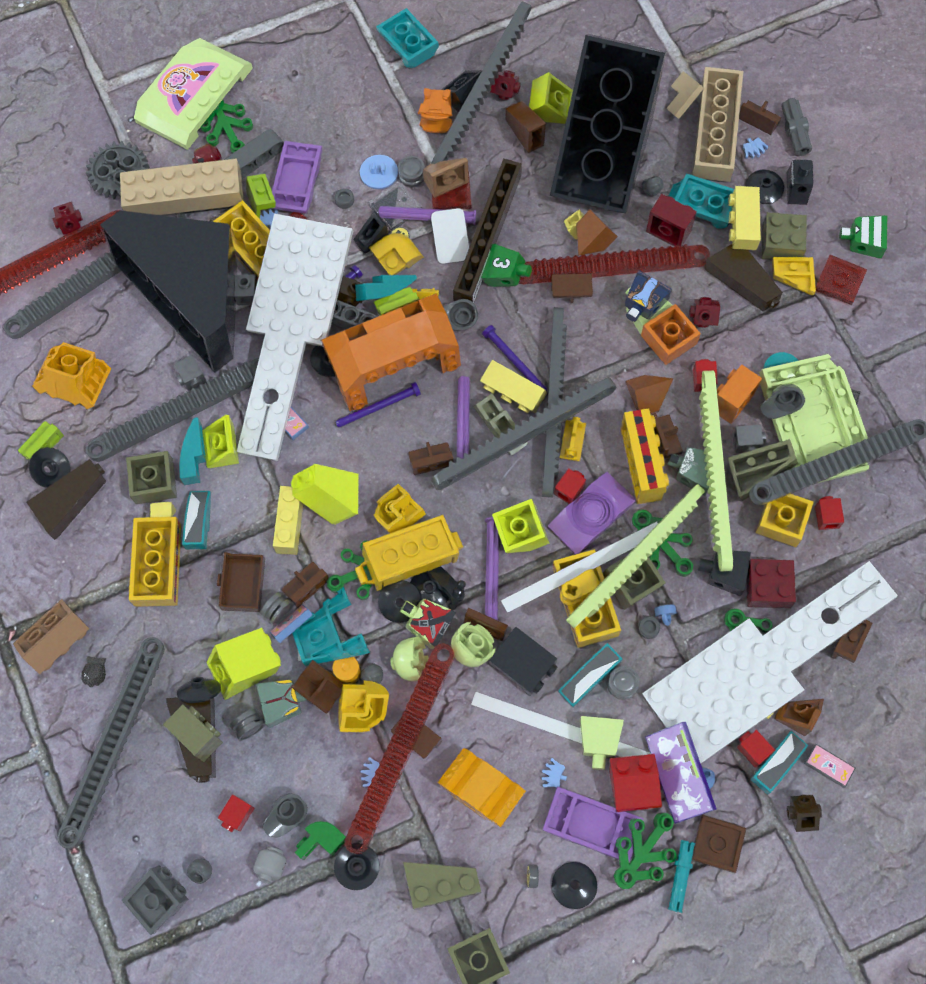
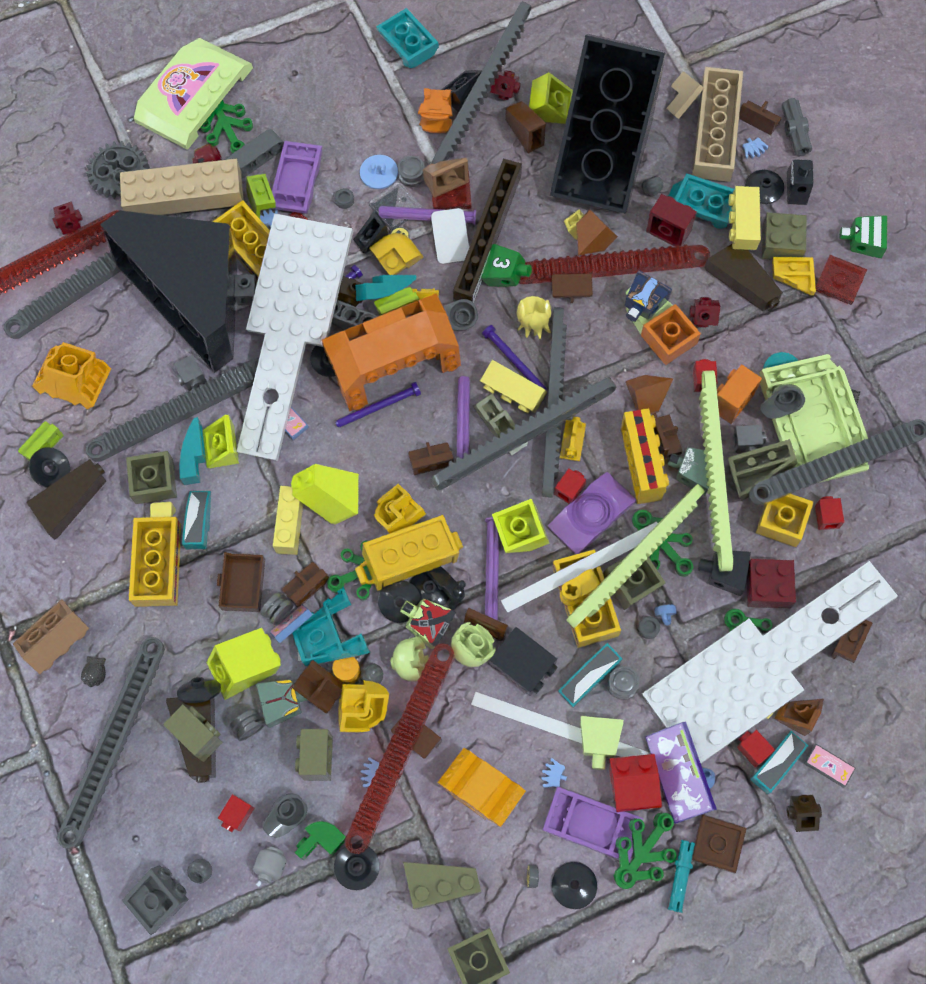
(315, 754): none -> olive brick
(534, 314): none -> light yellow hair

